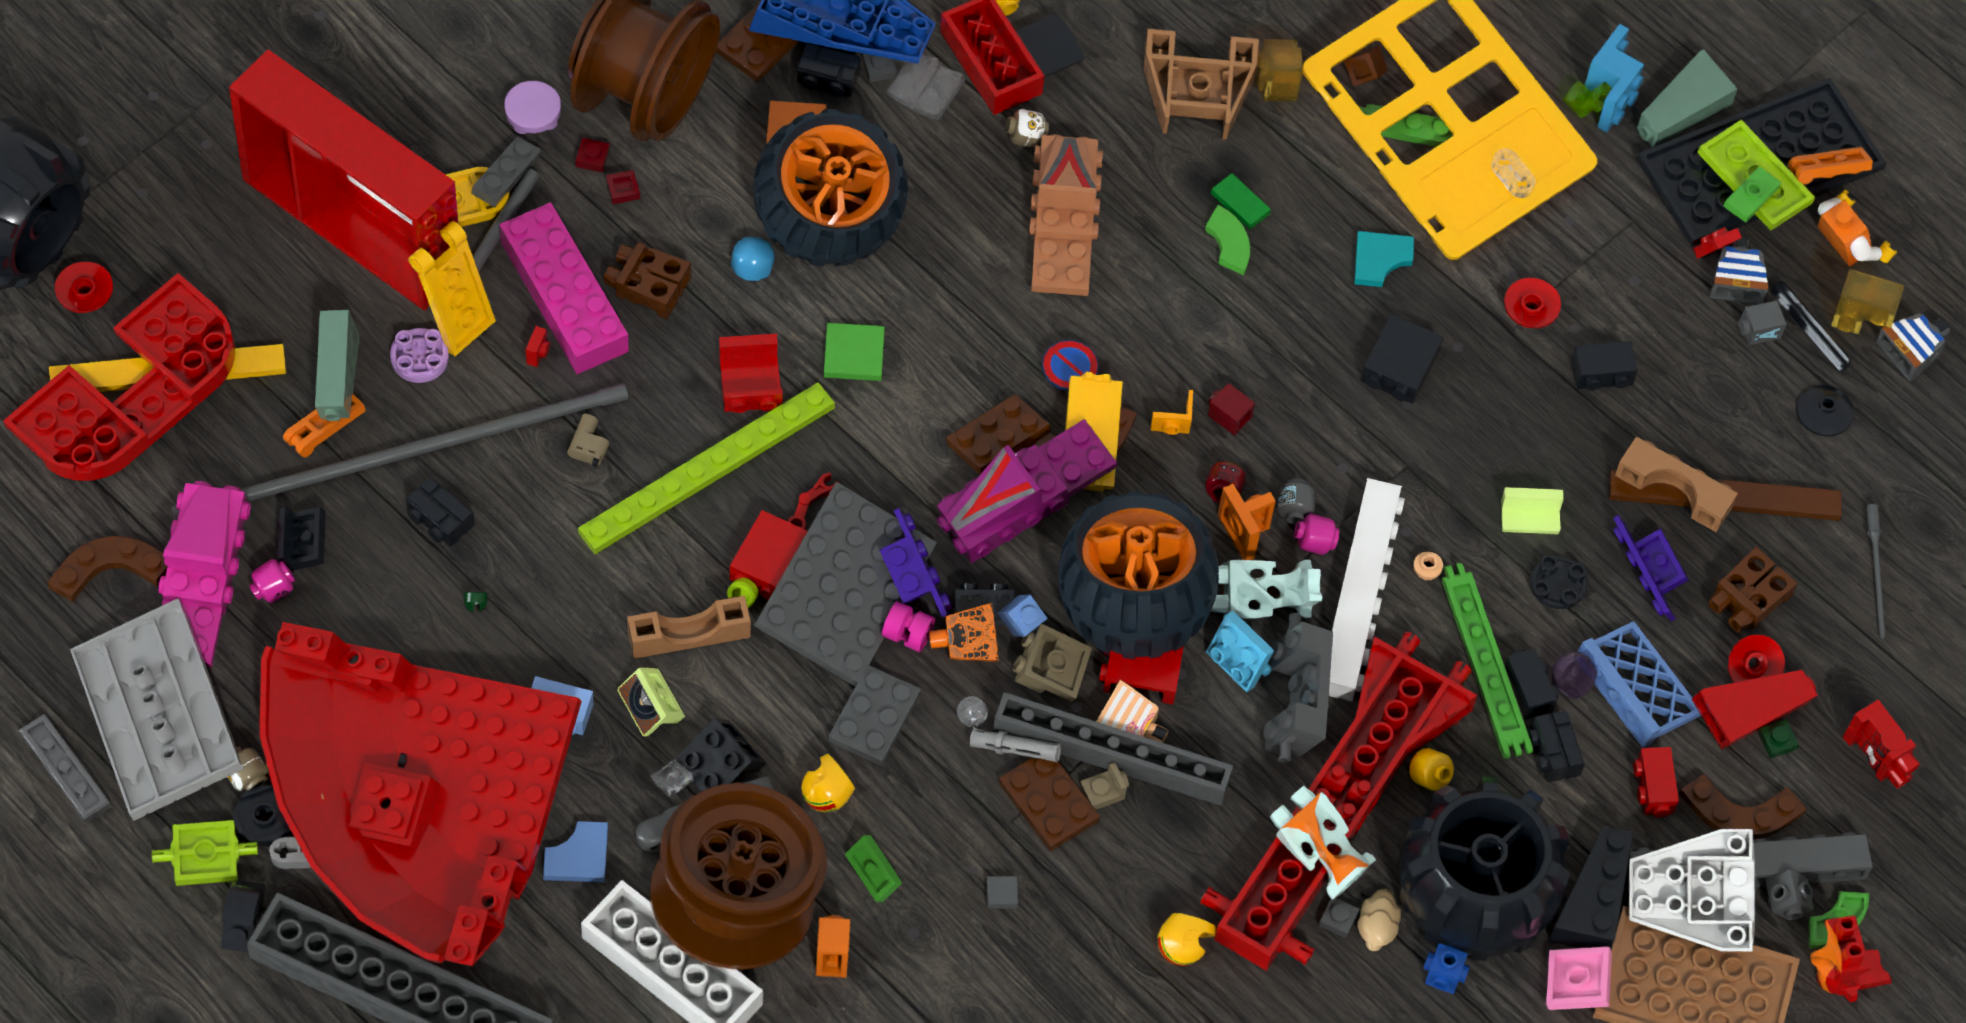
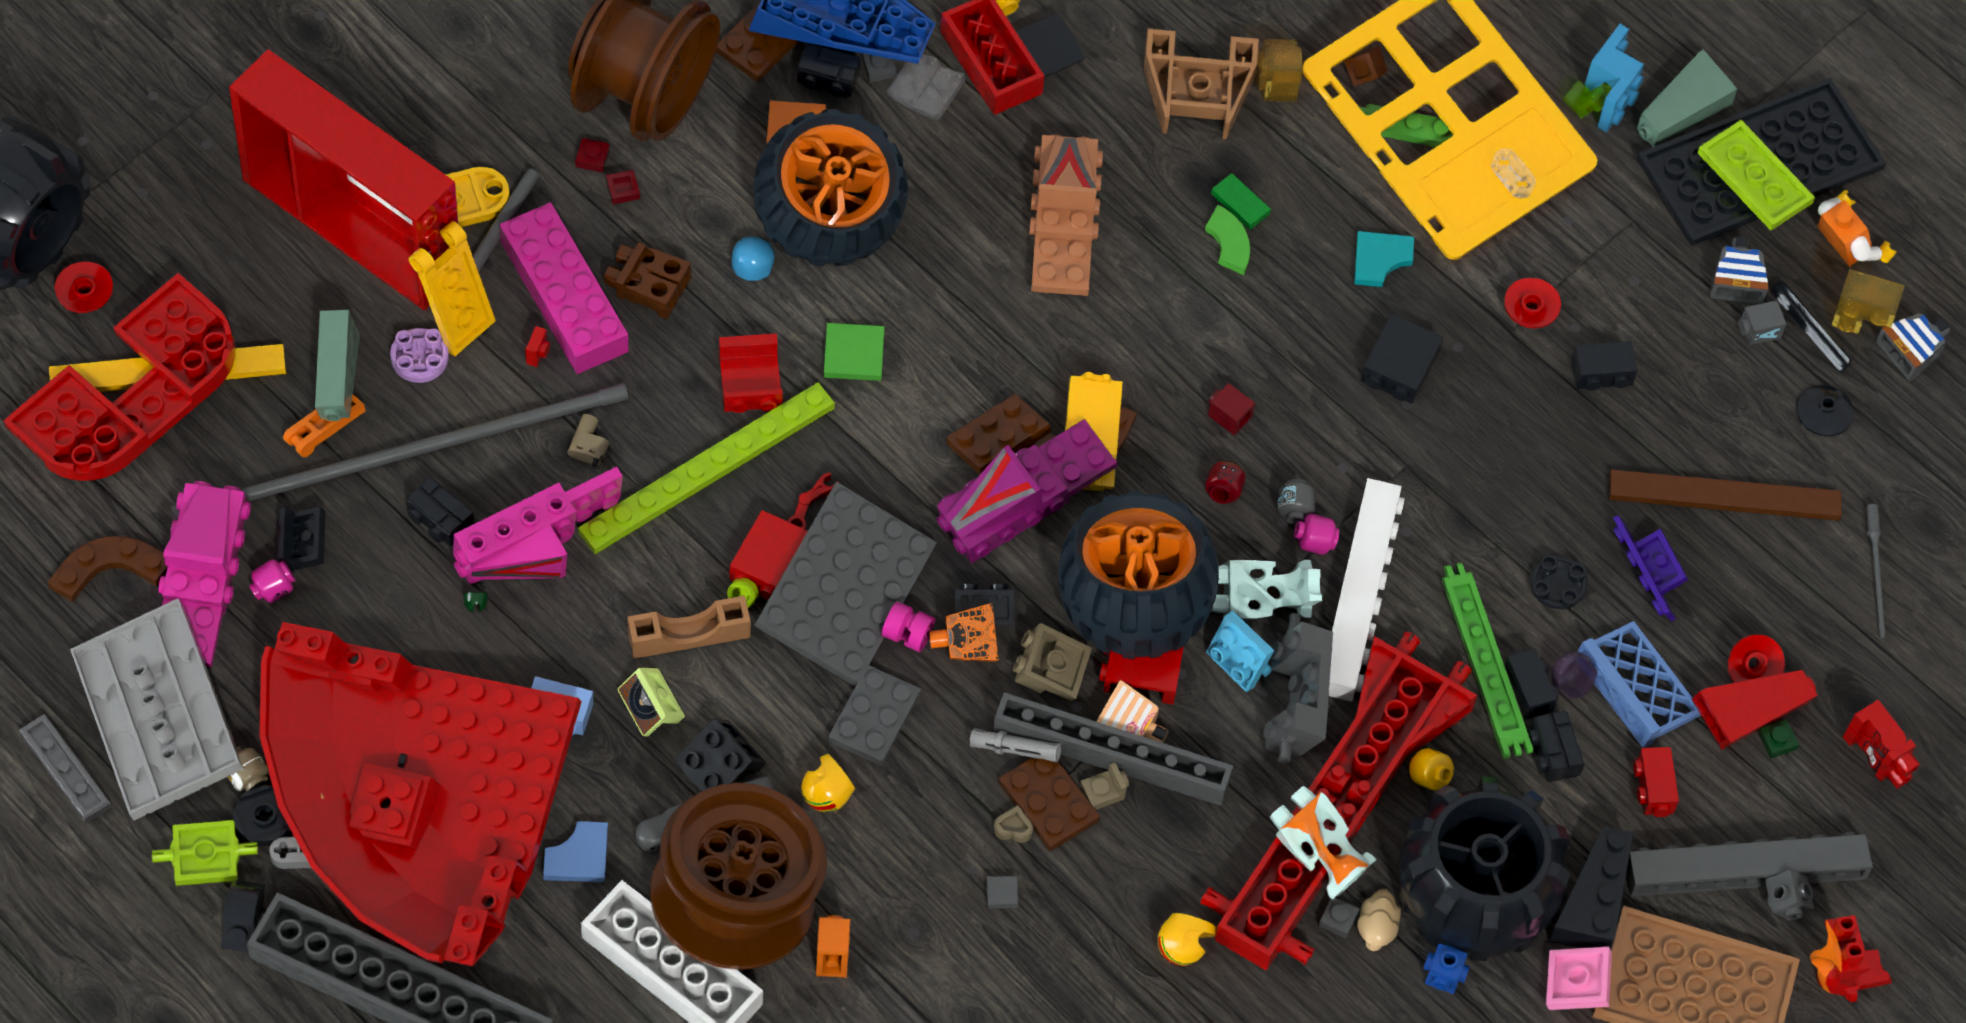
(506, 171): dark grey plate -> none
(532, 107): lavender tile -> none
(532, 545): none -> dark pink wedge
(672, 778): clear tile -> none
(873, 868): bright green plate -> none
(910, 569): dark purple bracket -> none
(972, 711): clear tile -> none
(1013, 825): none -> dark tan tile
(1022, 615): medium blue brick -> none
(1026, 128): head -> none
(1066, 360): piece -> none
(1172, 422): light orange bracket -> none
(1245, 519): orange bracket -> none
(1425, 572): light nougat plate -> none
(1531, 510): yellowish green panel -> none
(1647, 465): medium nougat arch -> none
(1699, 890): white wedge -> none
(1716, 241): red plate -> none
(1722, 814): reddish brown plate -> none
(1752, 194): bright green plate -> none
(1752, 591): reddish brown hips -> none
(1830, 164): orange plate -> none
(1846, 905): bright green tile -> none

